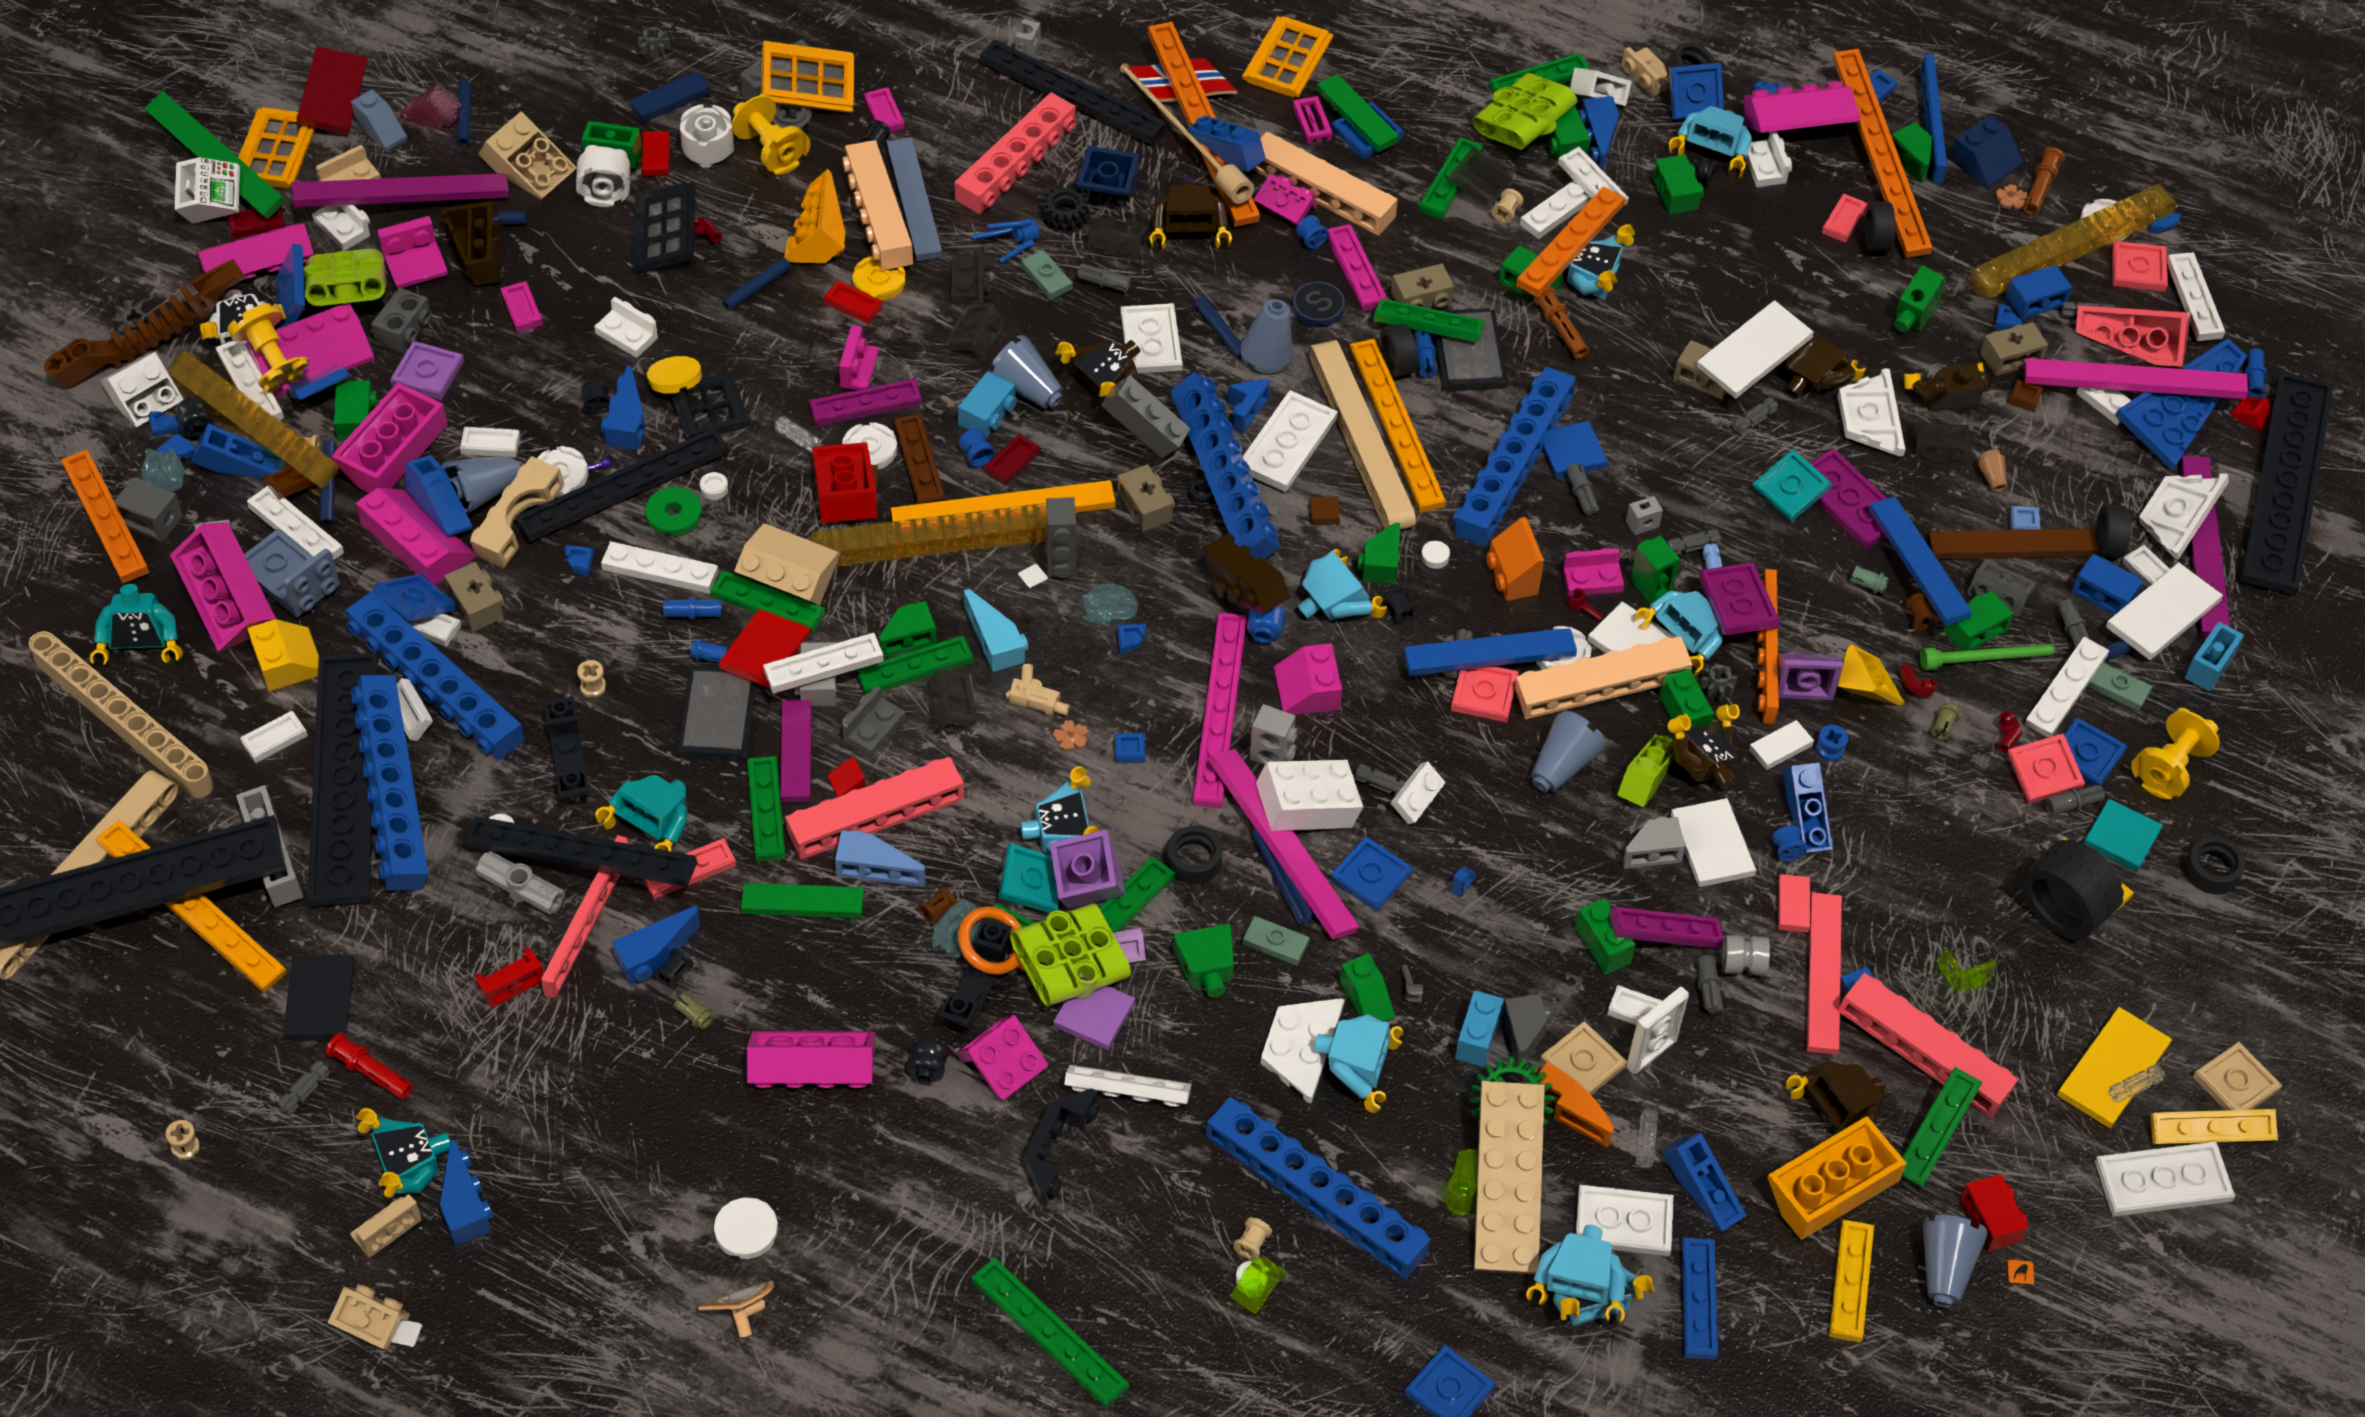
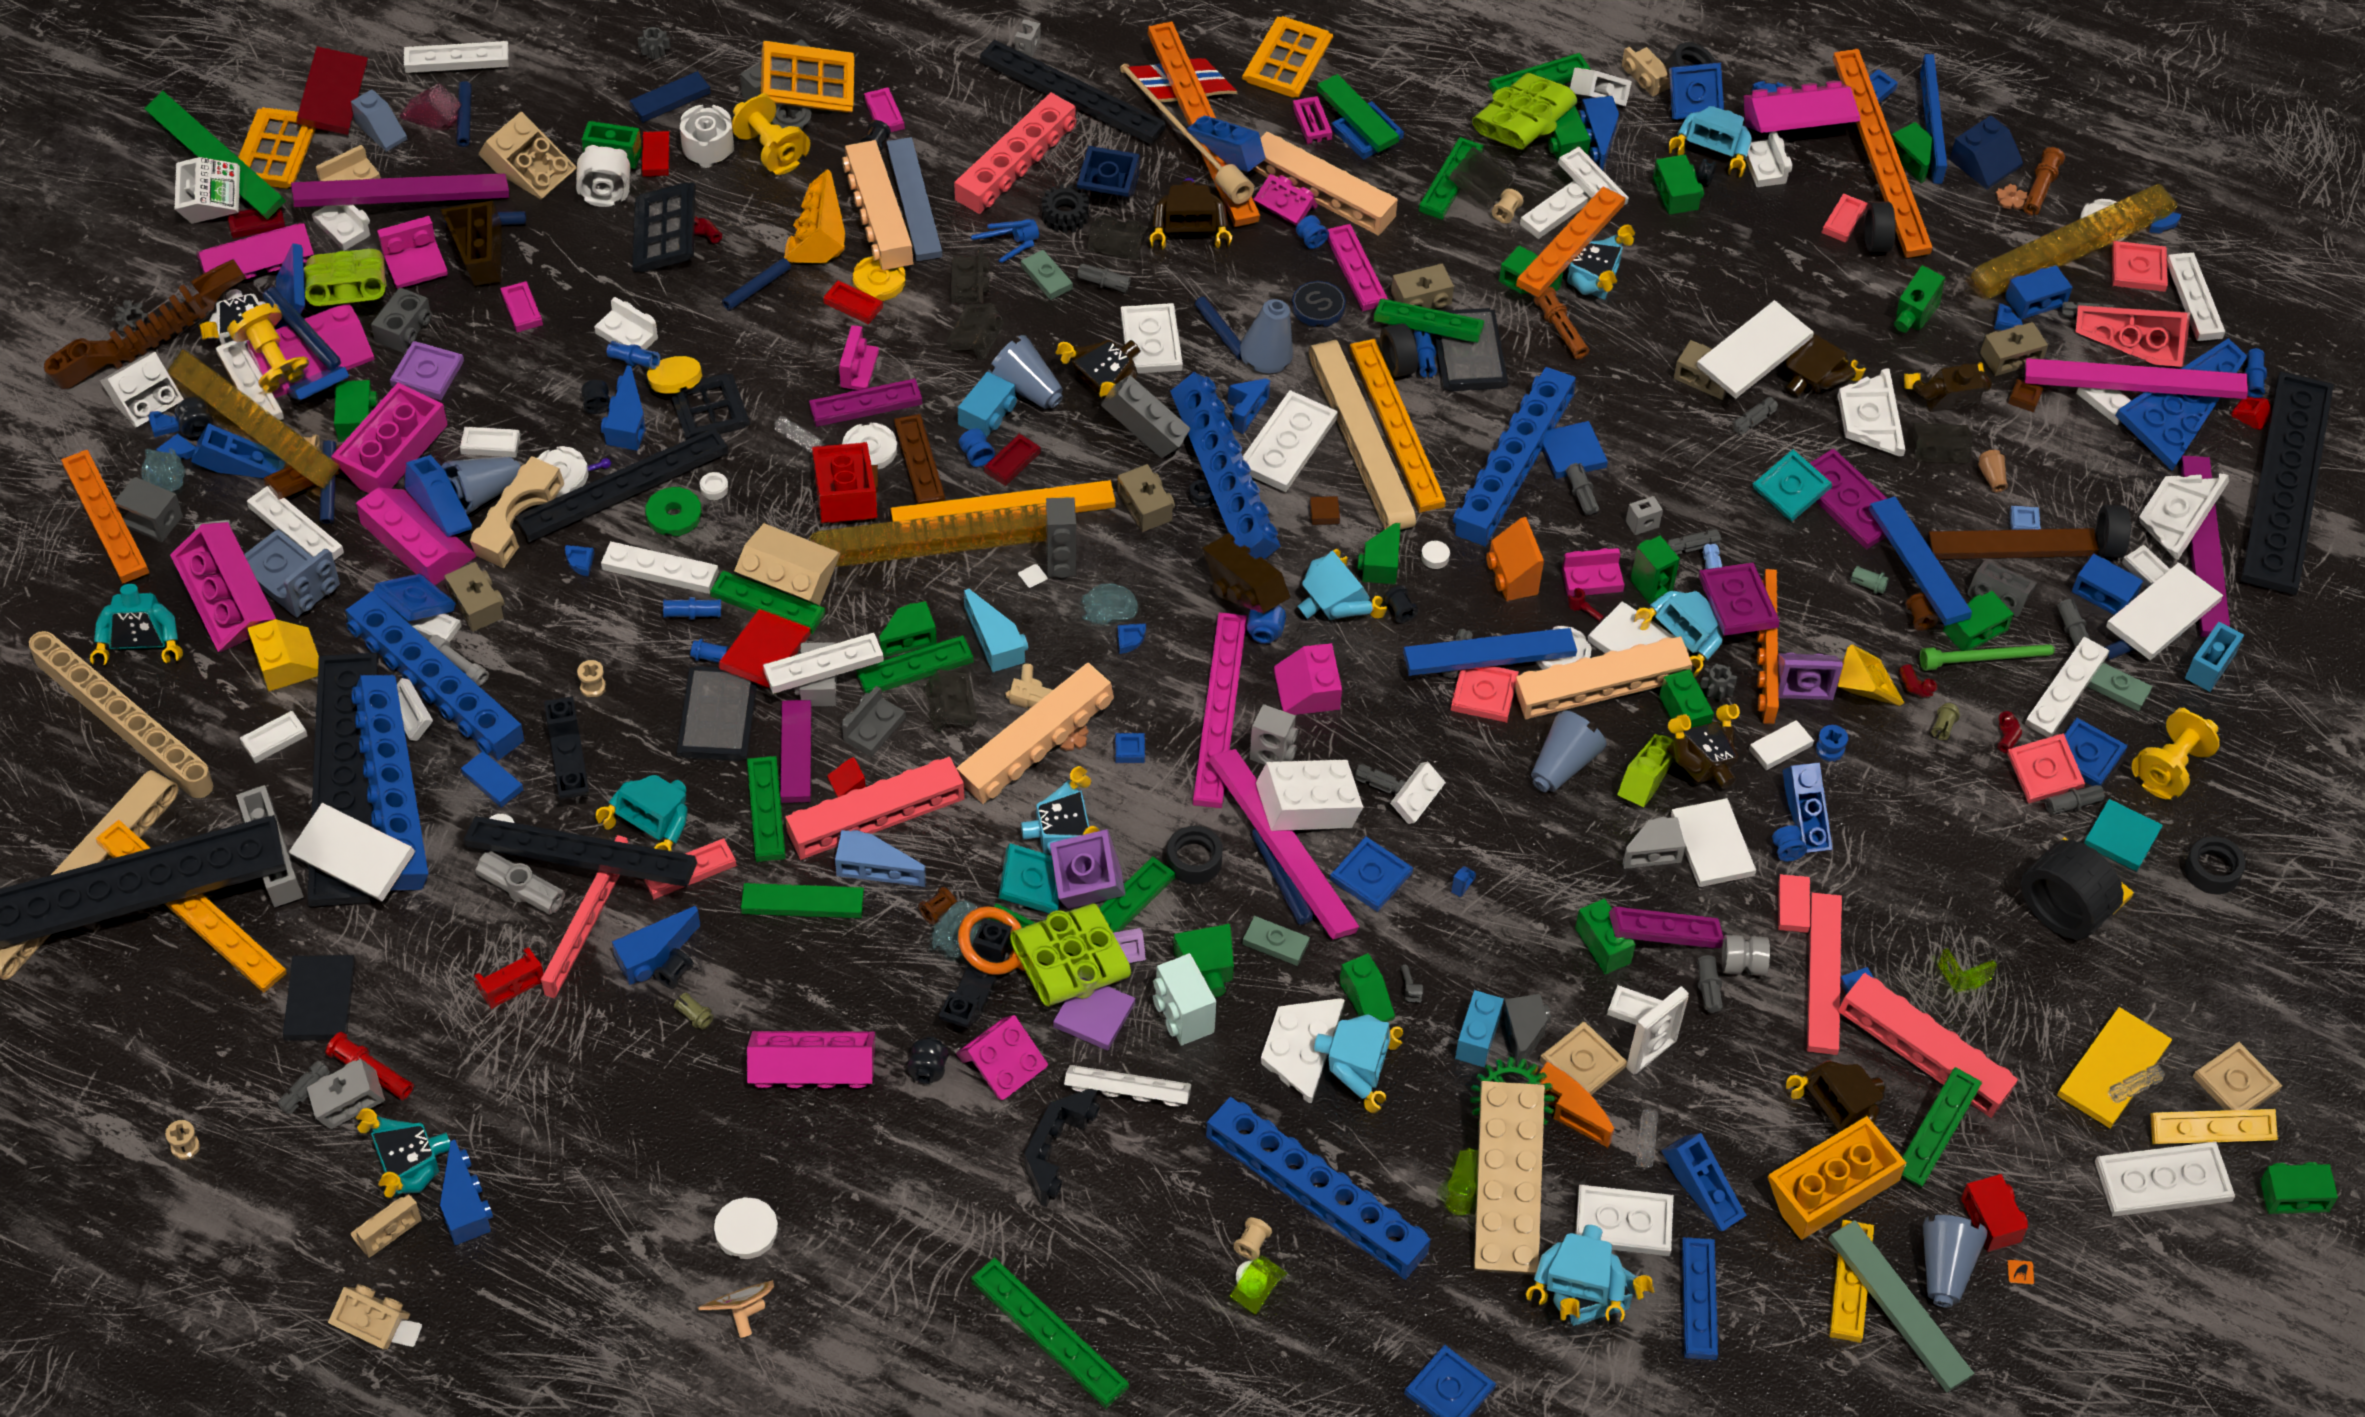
(303, 329): none -> dark blue axle
(345, 1093): none -> light grey brick
(352, 852): none -> white tile
(456, 56): none -> white plate
(473, 671): none -> light grey bar
(492, 779): none -> blue tile
(633, 355): none -> blue pin
(1035, 733): none -> light nougat brick
(1184, 999): none -> light aqua brick
(1901, 1306): none -> sand green tile
(2298, 1188): none -> green brick

